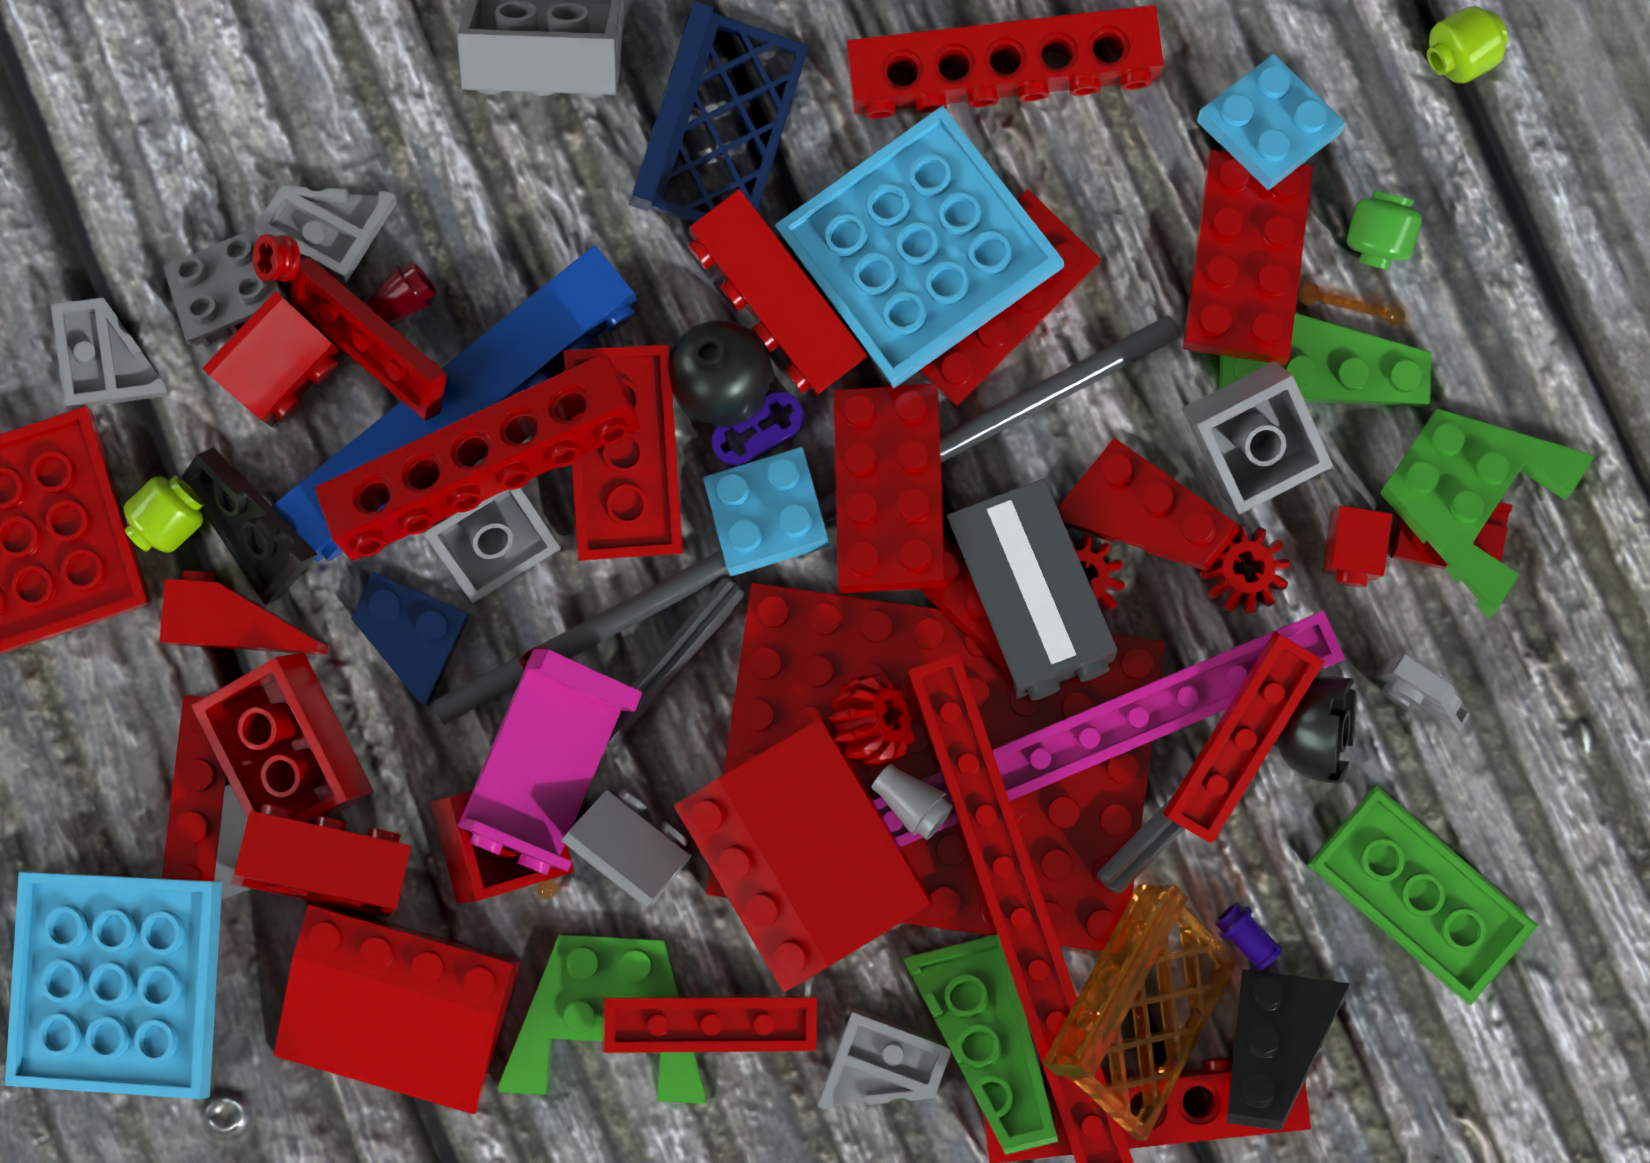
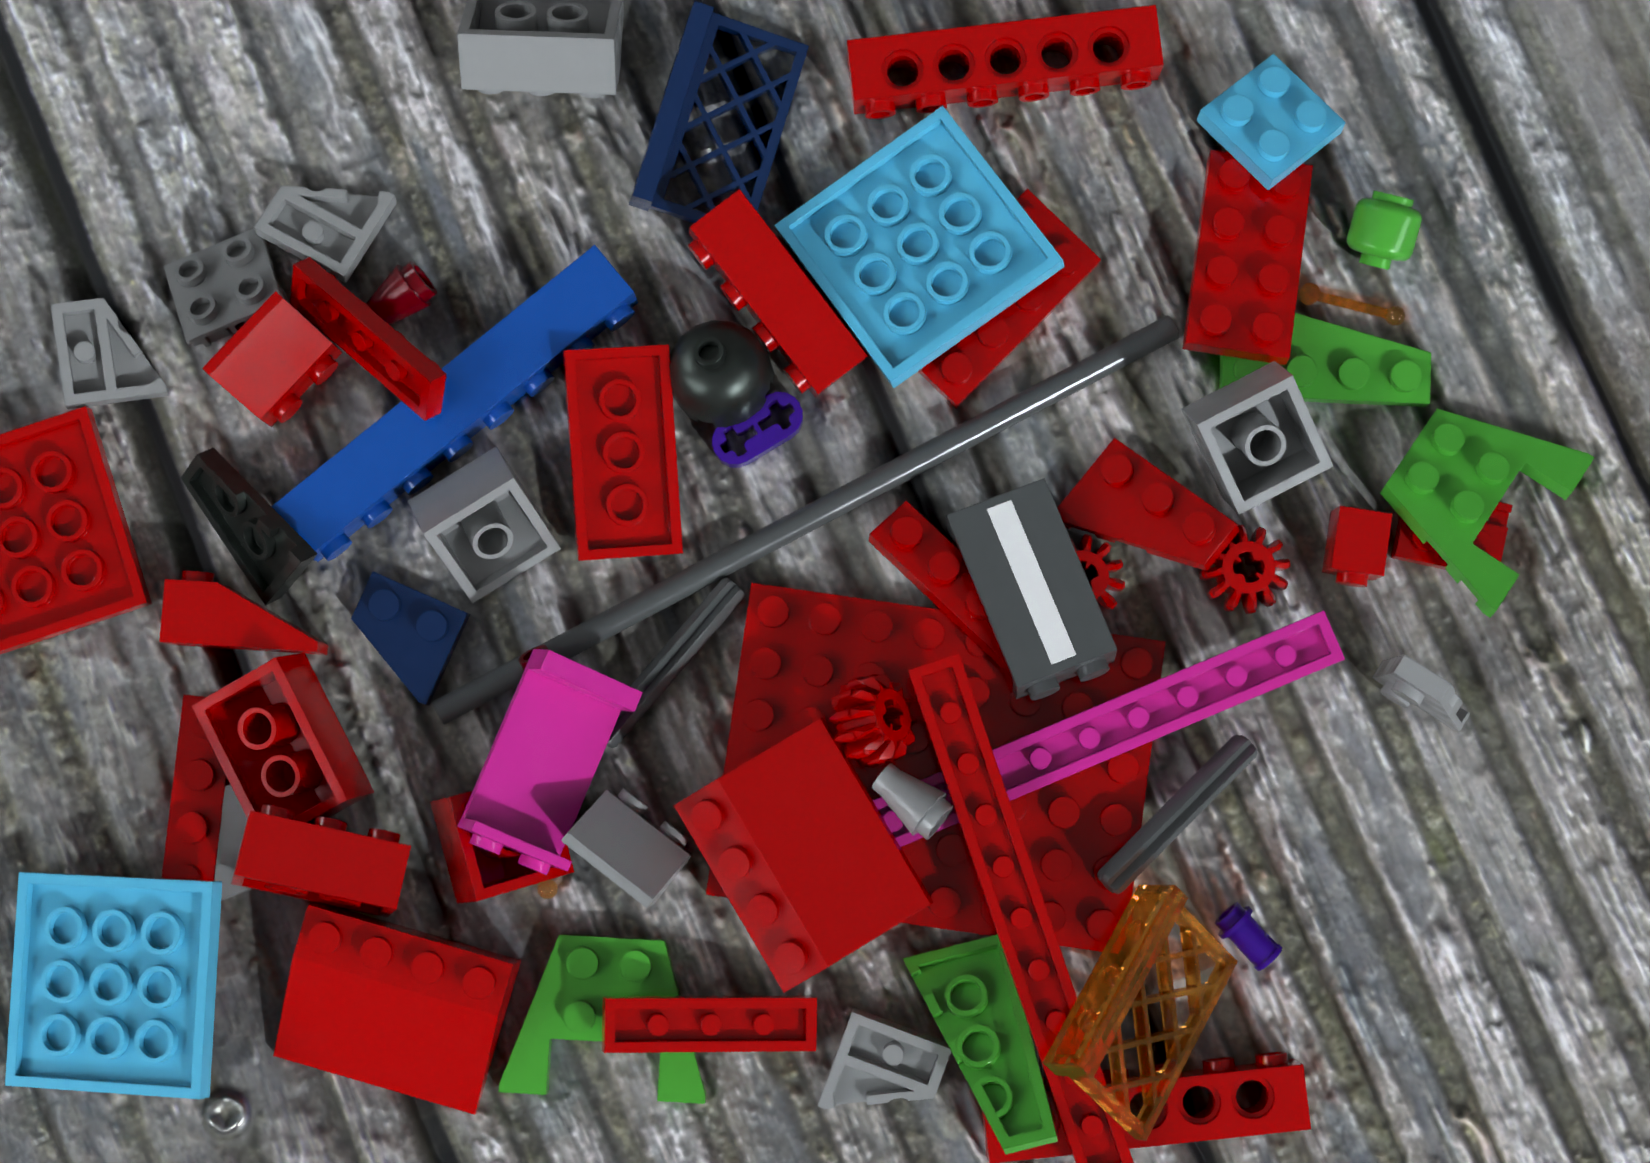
(163, 514): lime head -> none
(276, 258): red bush -> none
(450, 453): red brick -> none
(766, 511): medium azure plate -> none
(889, 489): red plate -> none
(1243, 737): red plate -> none
(1276, 1041): pearl dark grey wing -> none
(1321, 730): pearl dark grey cylinder -> none
(1422, 895): bright green tile -> none
(1467, 44): lime head -> none

